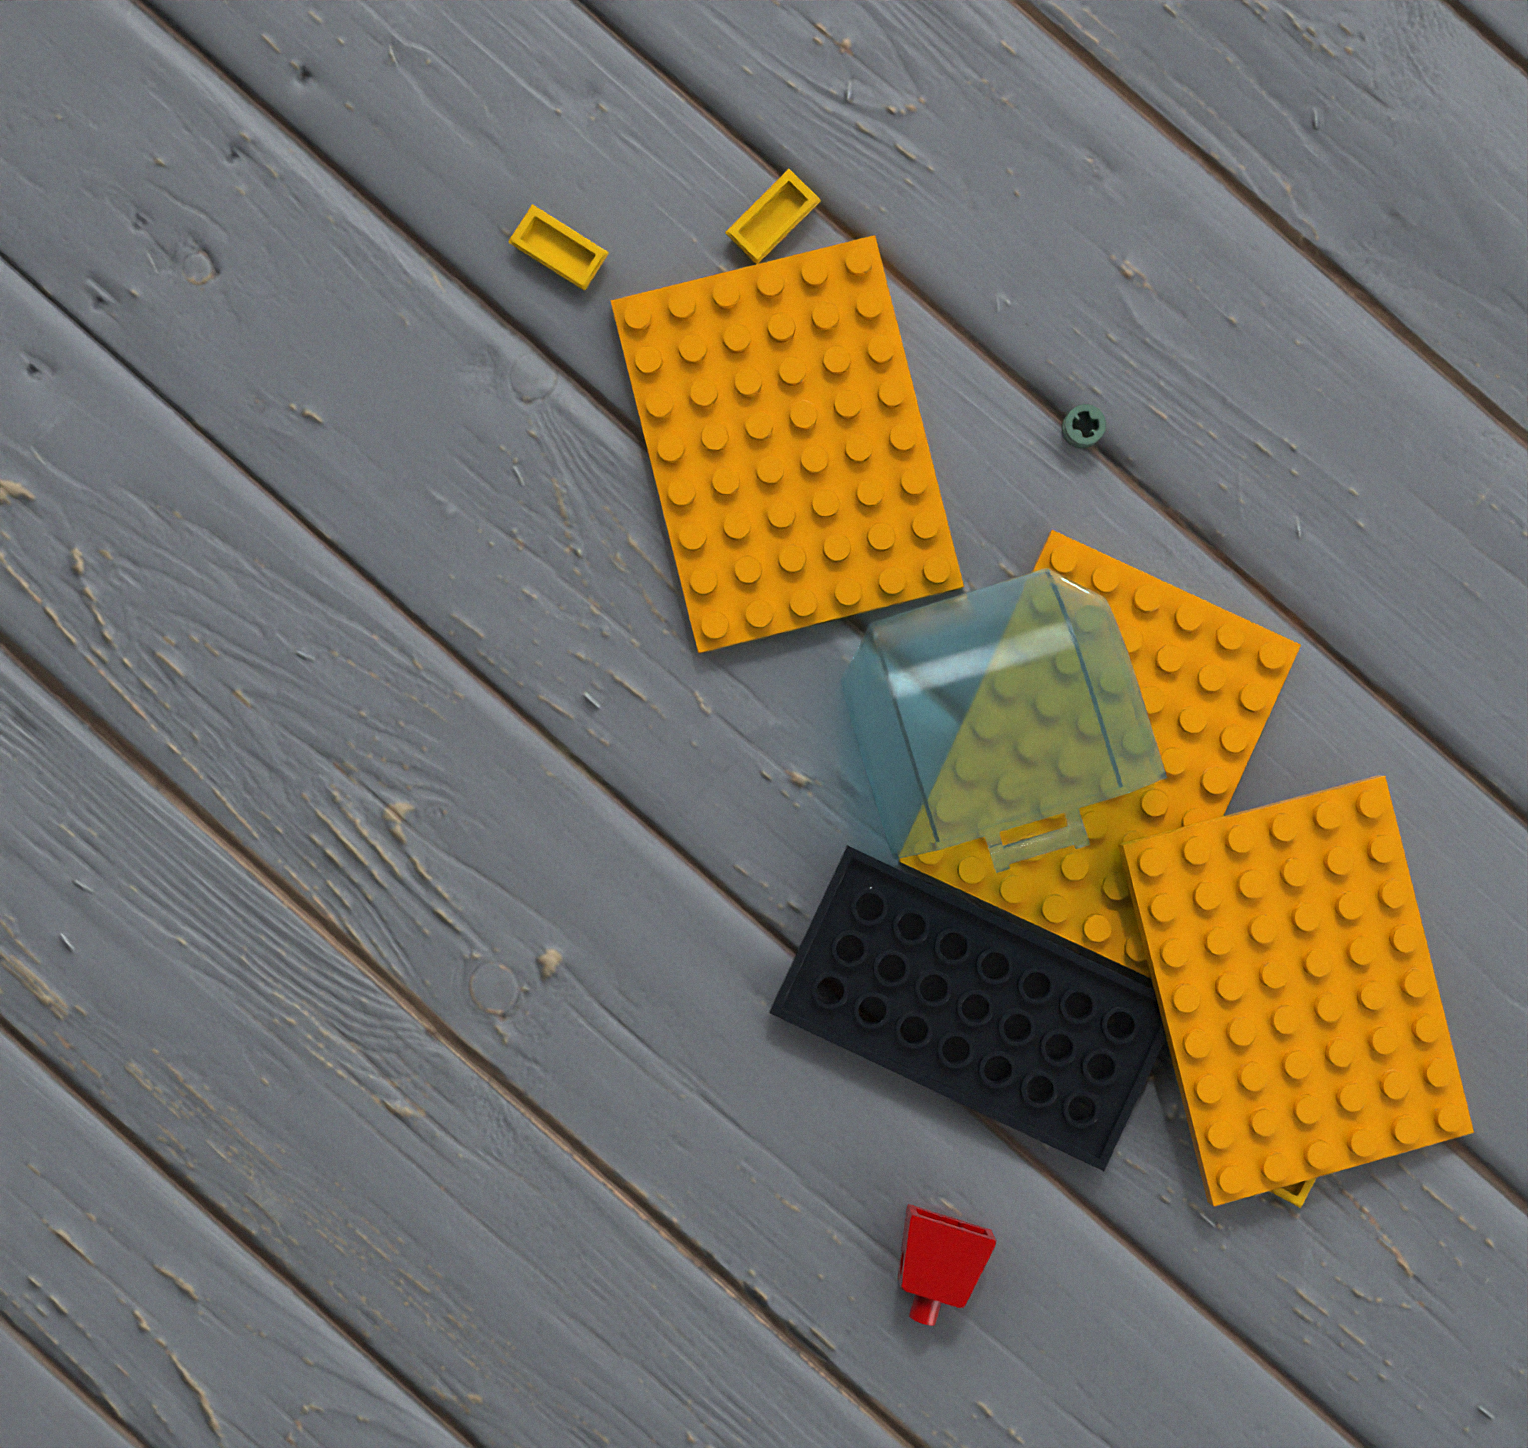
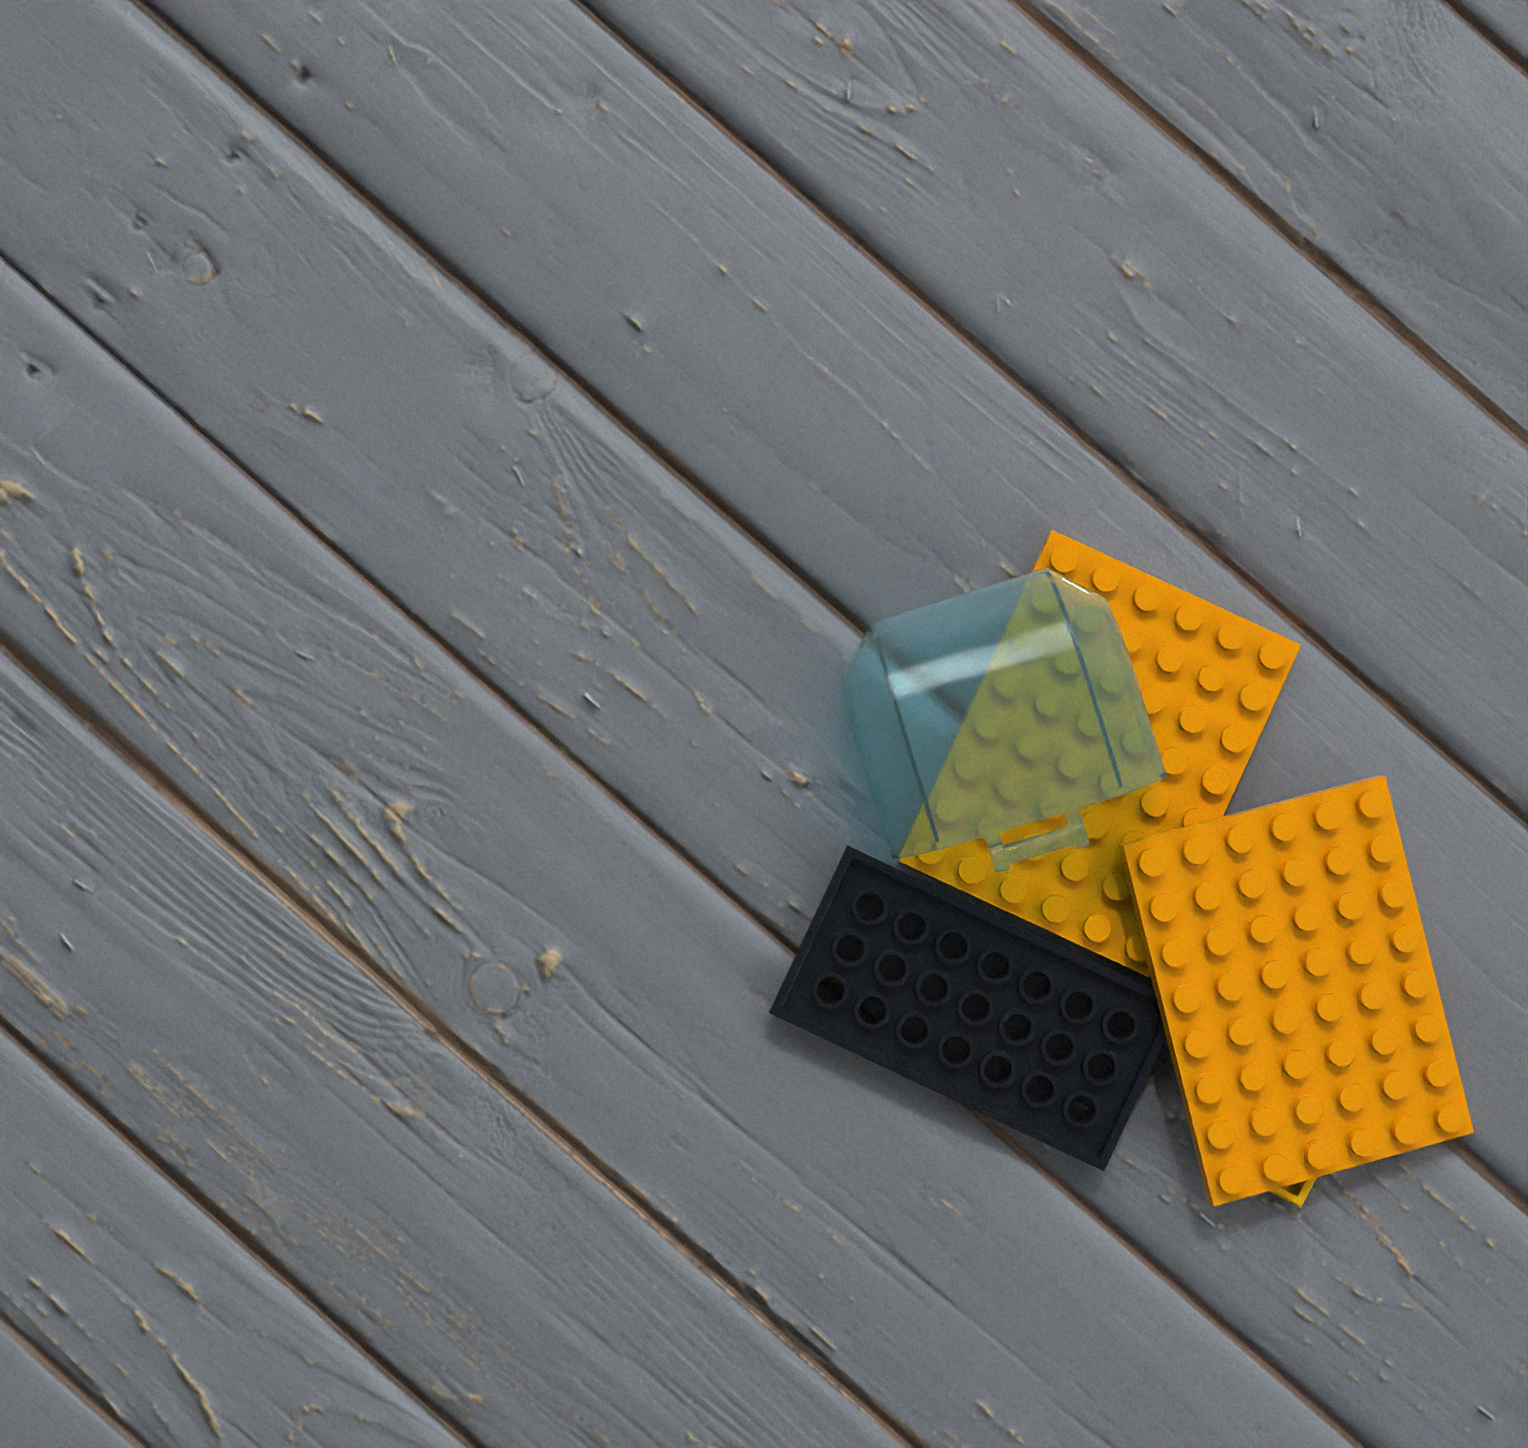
(558, 247): yellow tile -> none
(773, 216): yellow tile -> none
(787, 444): light orange plate -> none
(941, 1261): red torso -> none
(1092, 415): sand green bush -> none

